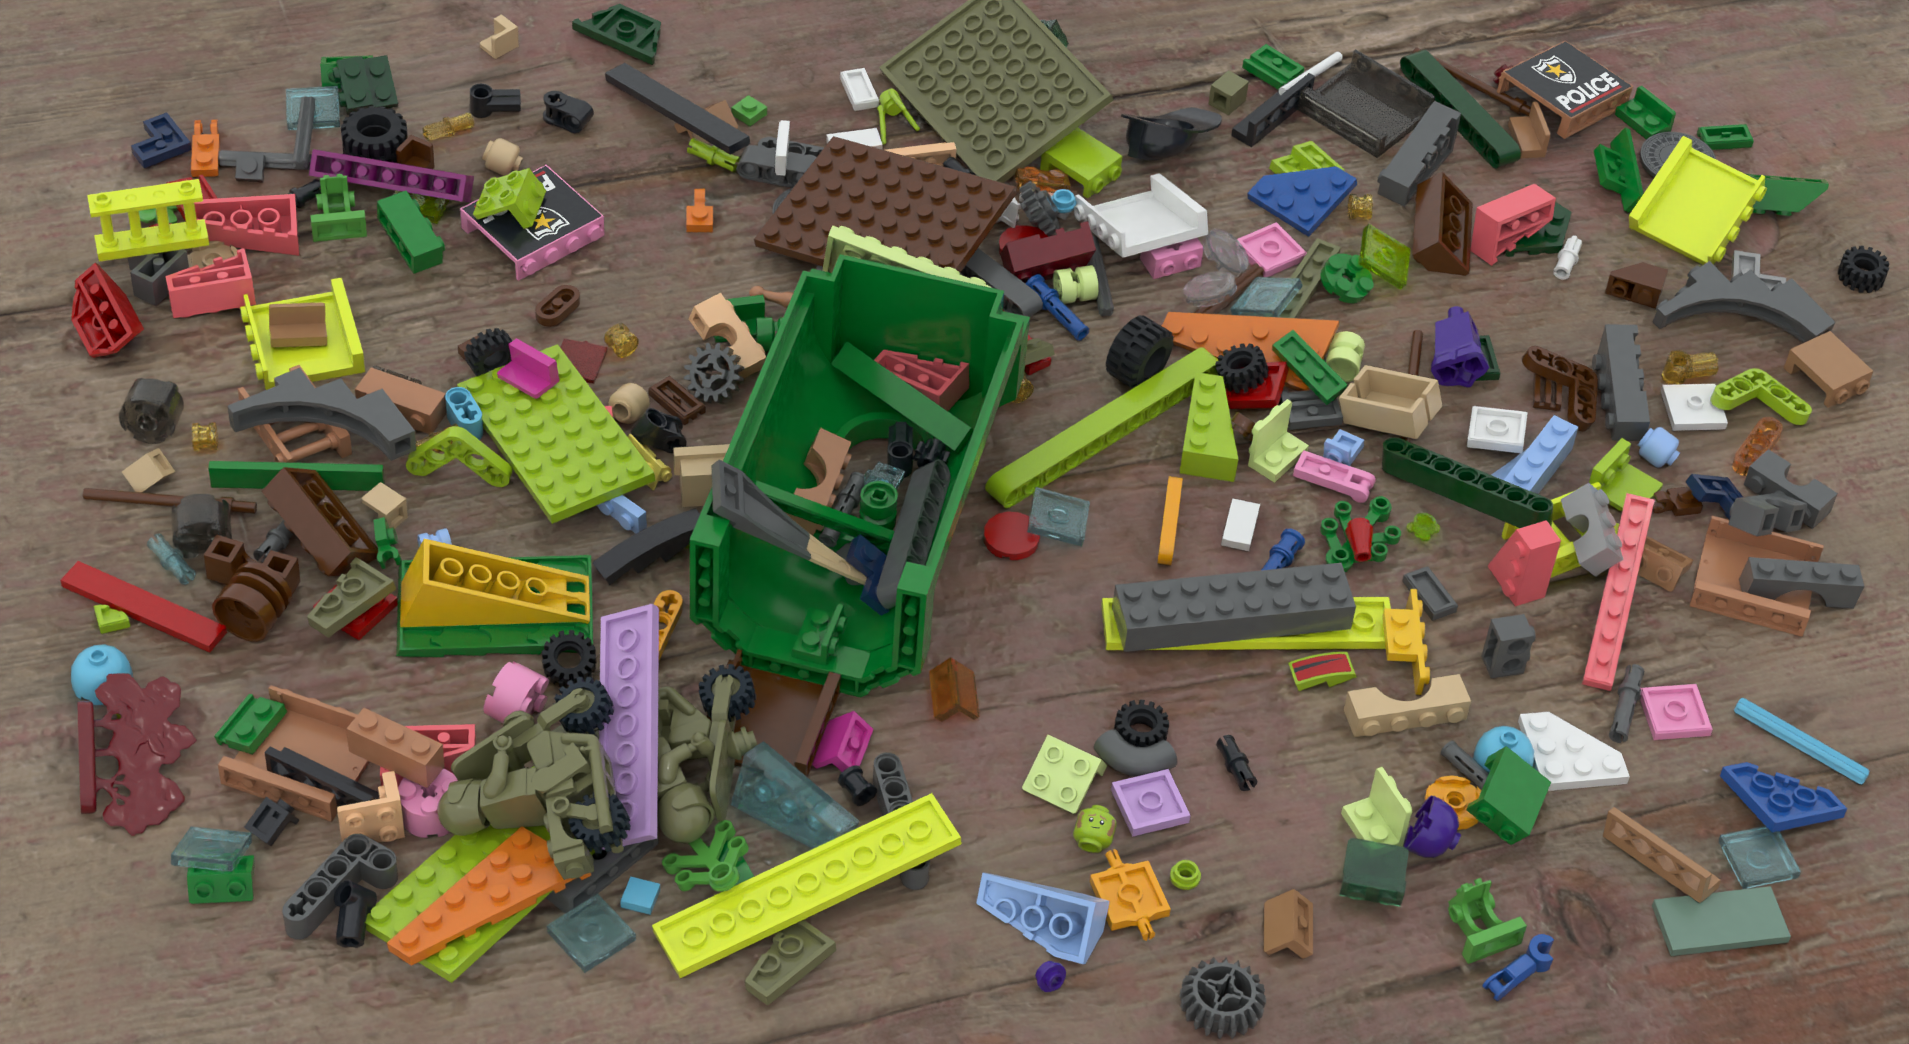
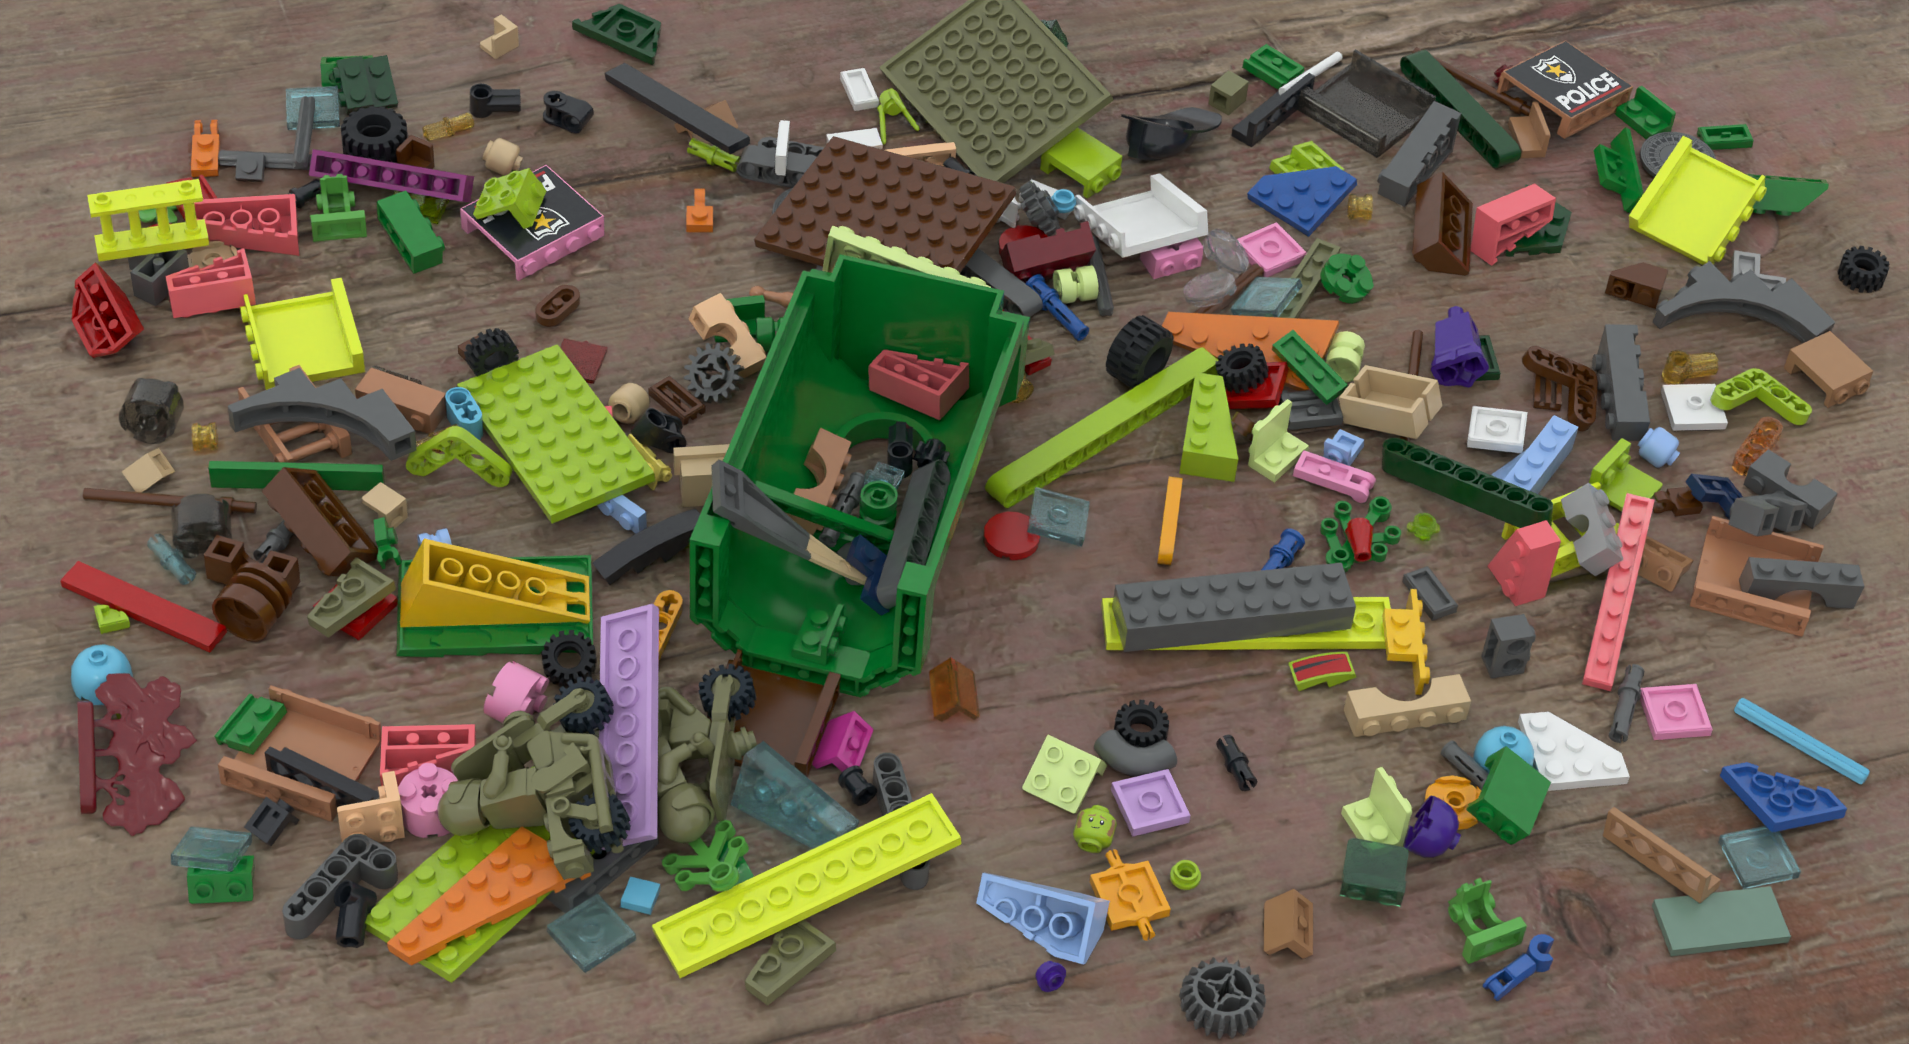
(165, 141): dark blue plate -> none
(297, 324): medium nougat panel -> none
(395, 747): nougat brick -> none
(529, 370): dark pink panel -> none
(621, 340): clear yellow wheel -> none
(749, 110): bright green plate -> none
(902, 397): green tile -> none
(1045, 180): clear orange plate -> none
(1240, 524): white tile -> none
(1384, 256): clear neon green tile -> none
(1567, 258): white axle -> none

